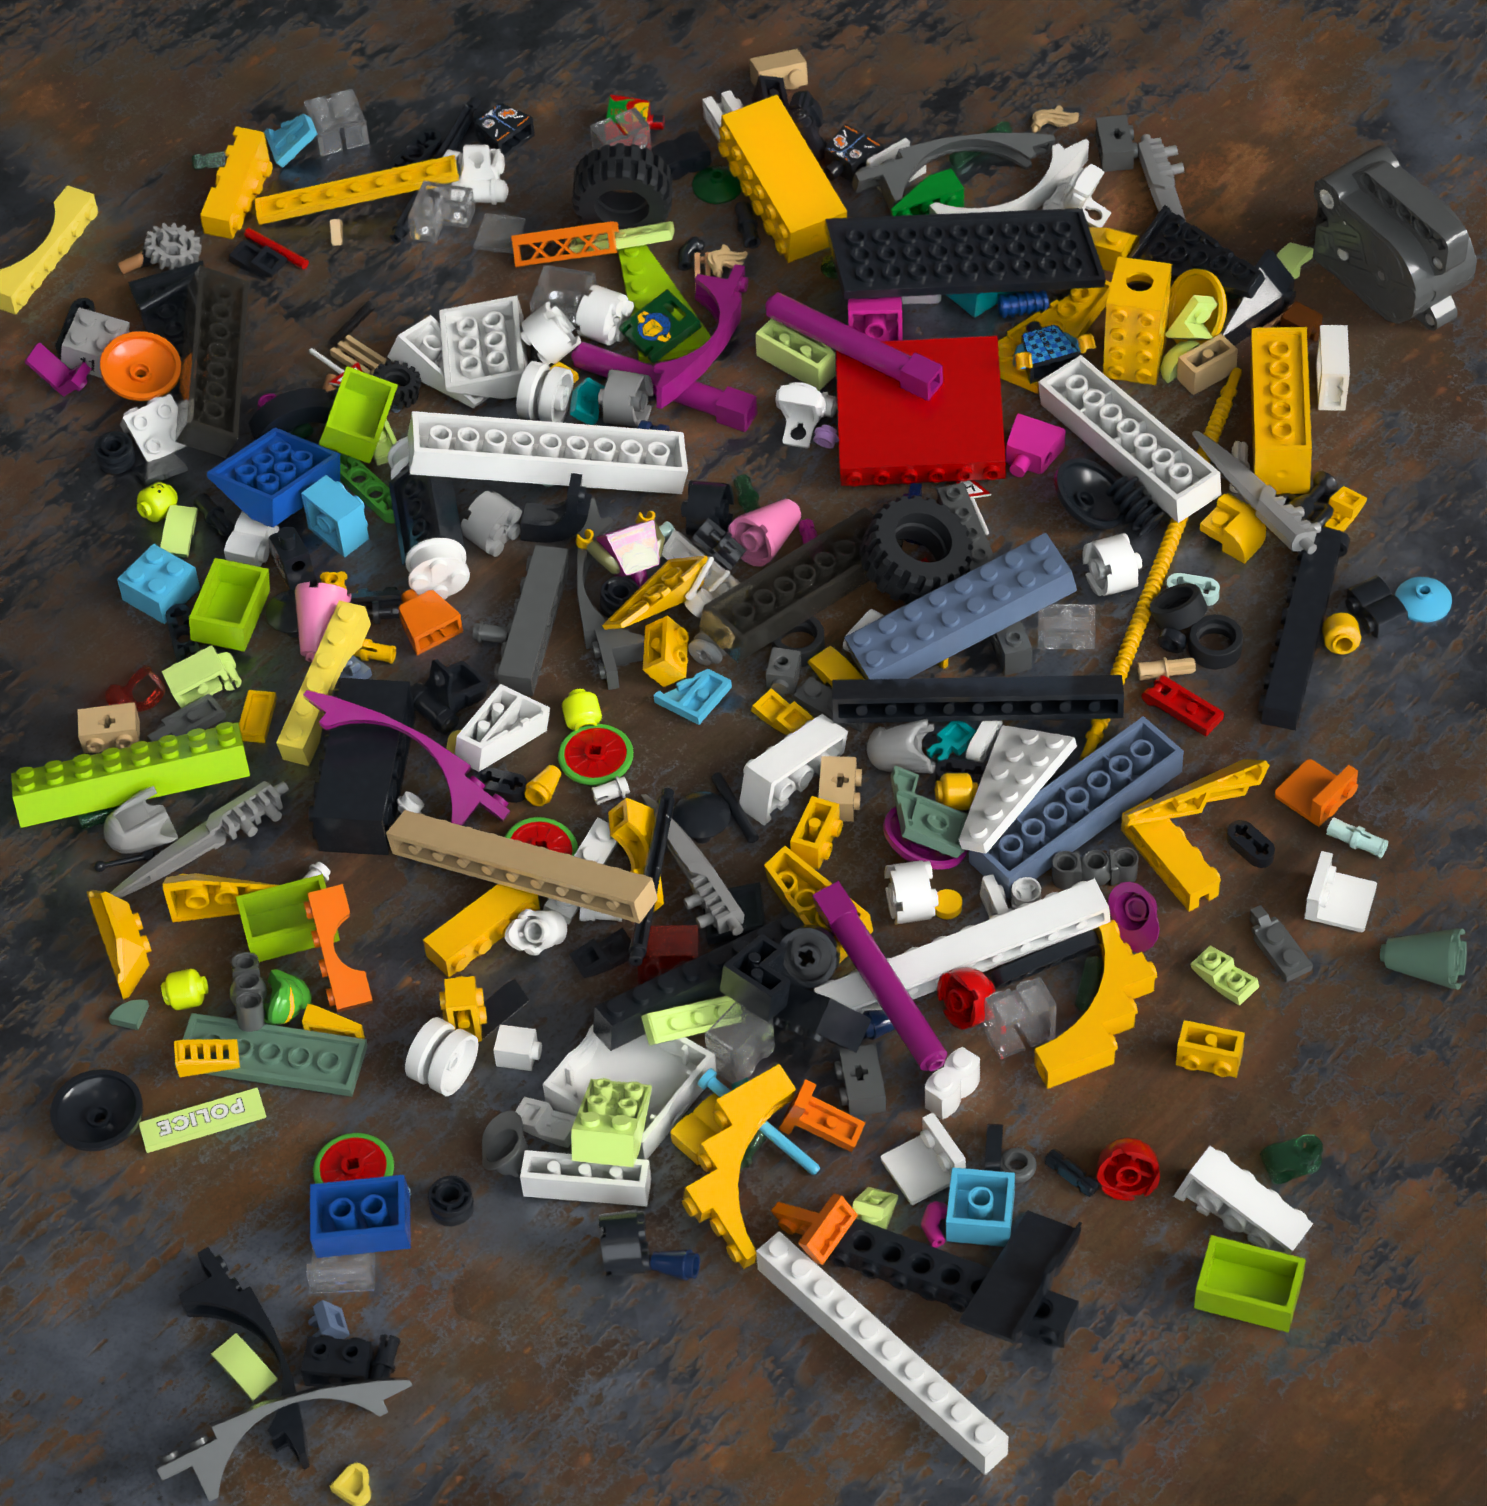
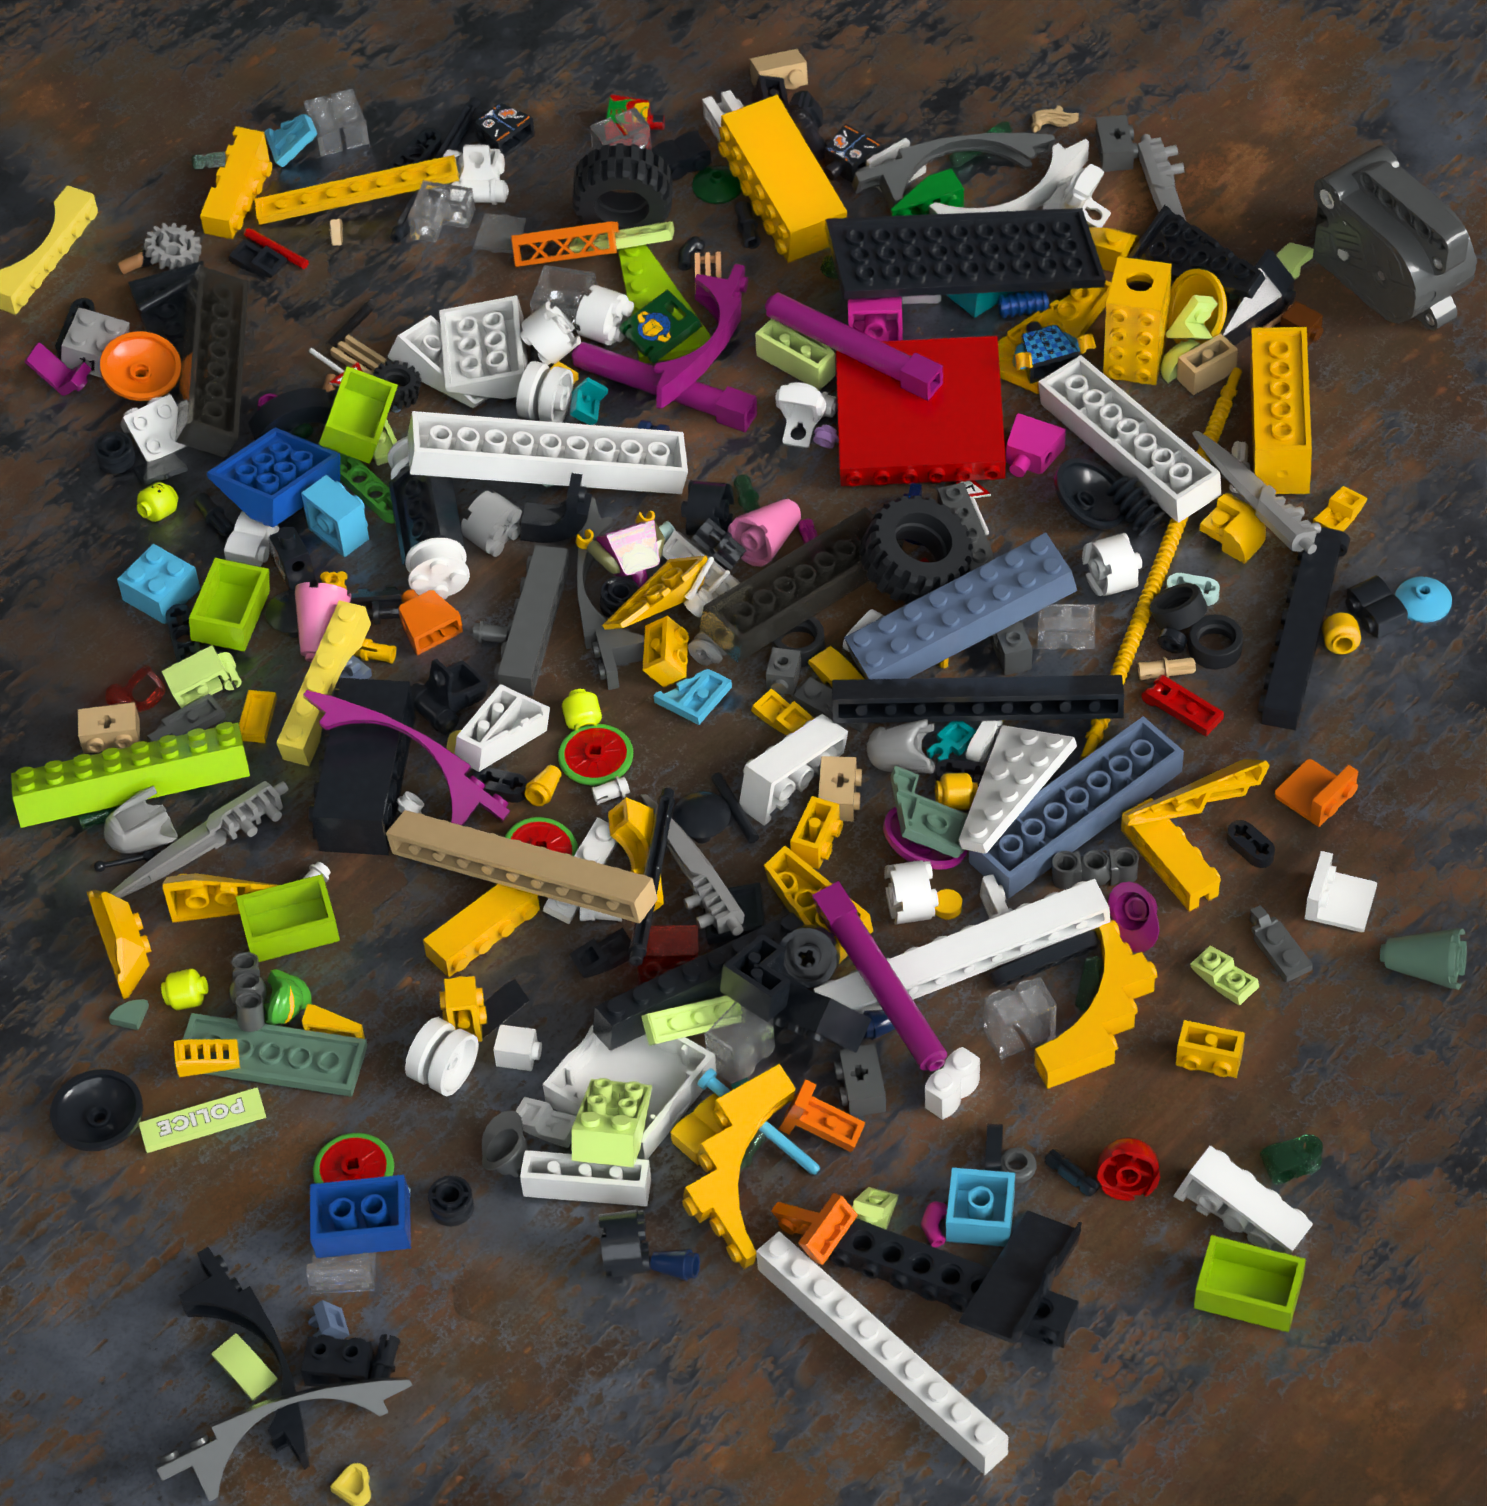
(179, 530): yellowish green slope -> none
(348, 986): orange arch -> none
(536, 931): white head -> none
(626, 398): light grey brick -> none
(724, 257): tan piece -> none
(925, 1162): white bracket -> none
(964, 996): red cylinder -> none
(1025, 891): white wheel -> none
(1323, 485): black piece -> none
(1332, 367): white window -> none
(1357, 837): light aqua pin -> none

